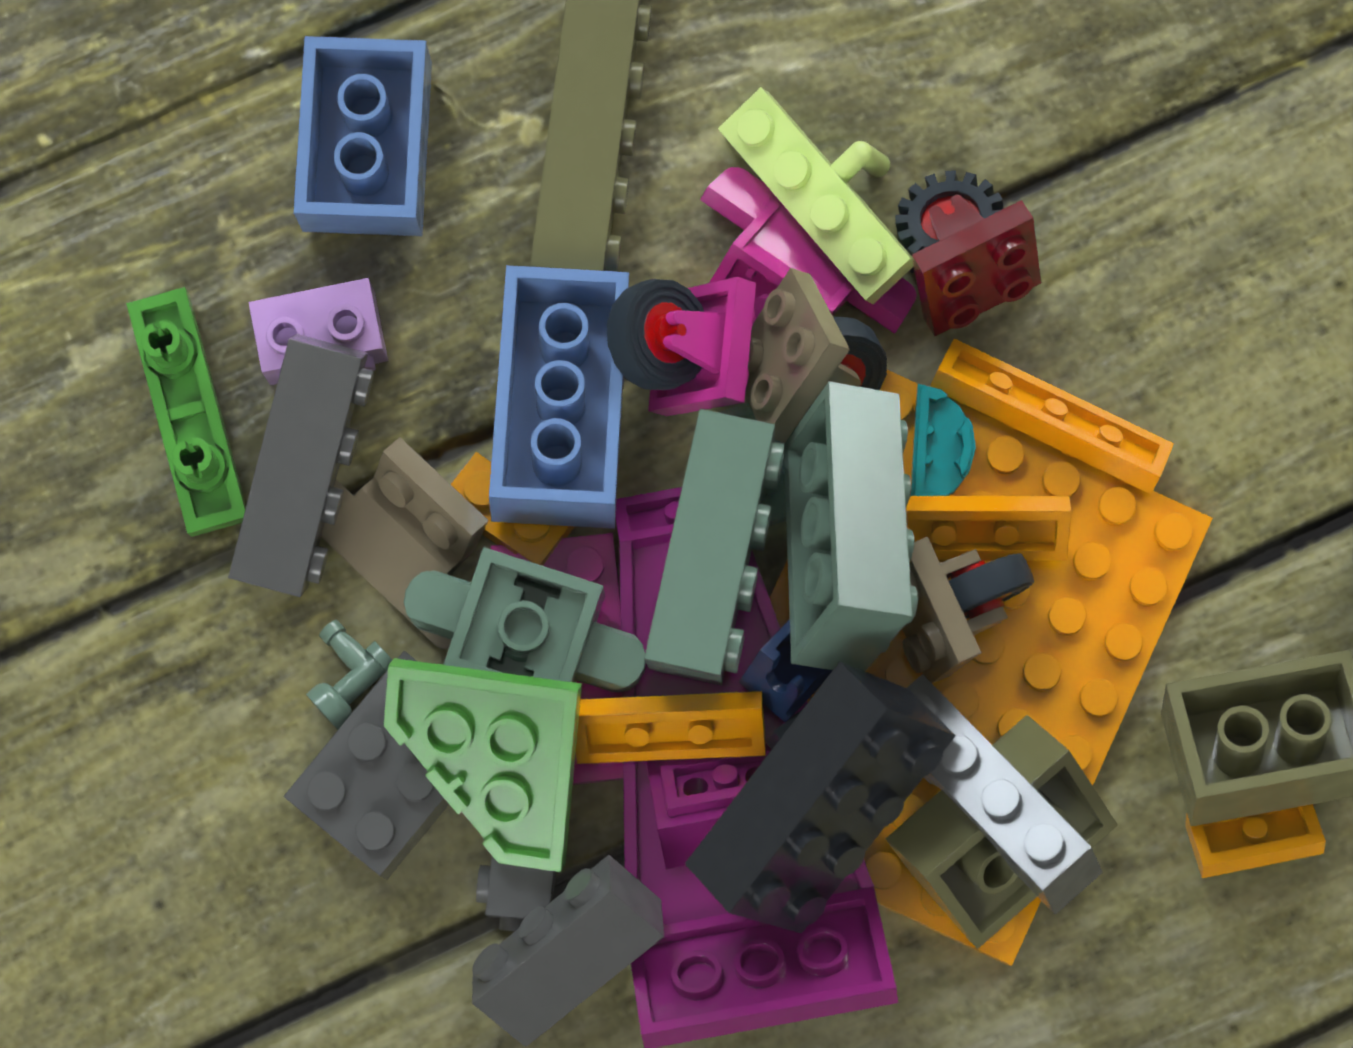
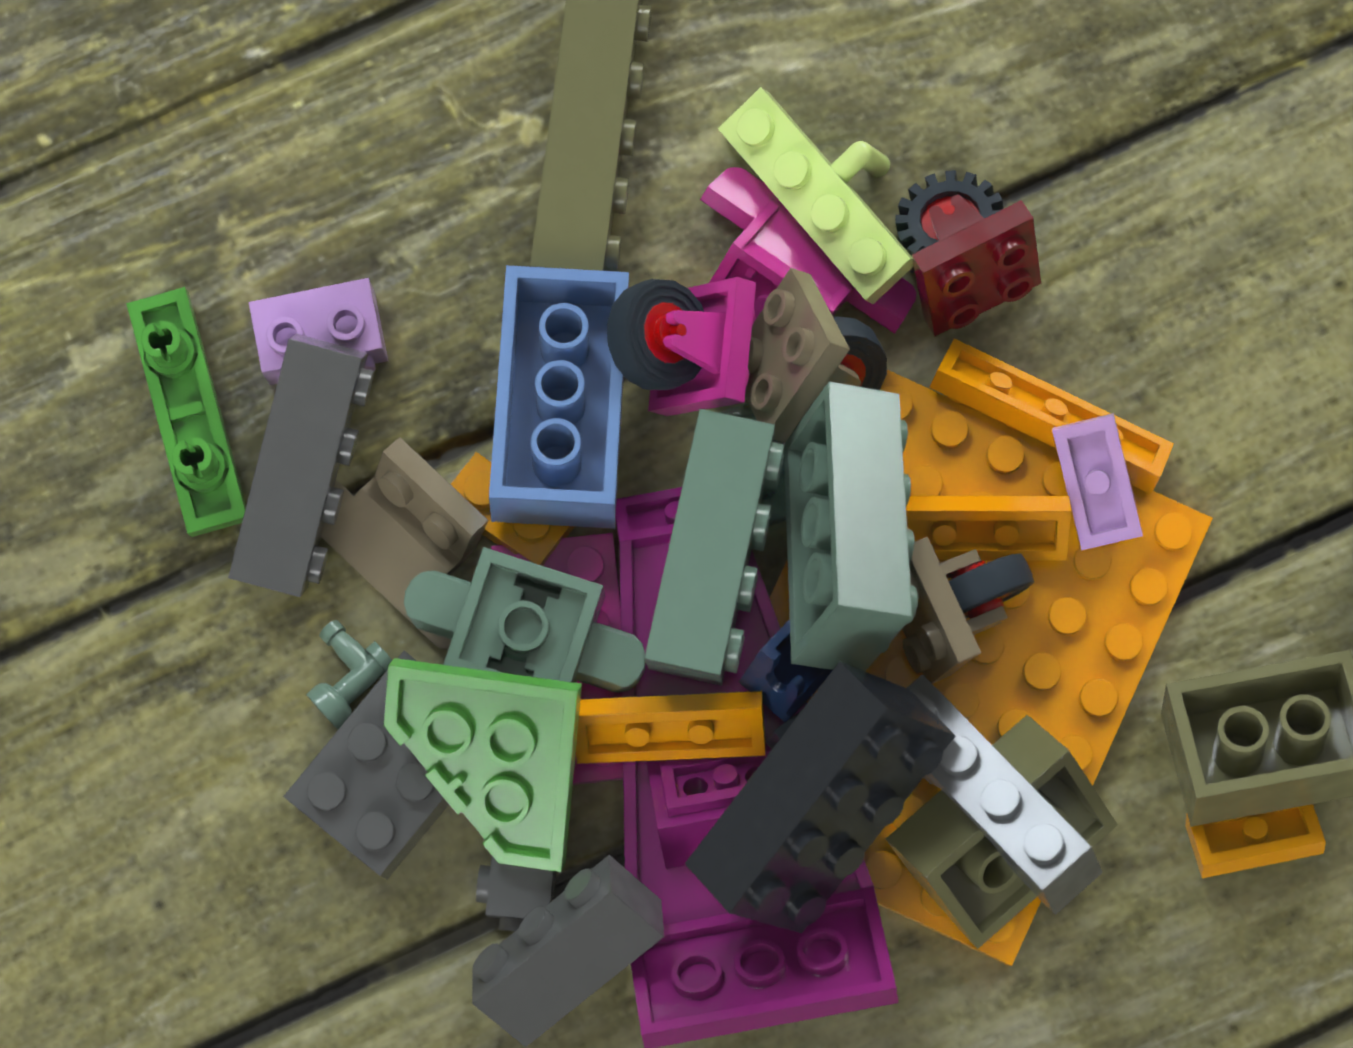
(363, 136): medium blue brick -> none
(940, 444): teal tile -> none
(1097, 481): none -> lavender plate

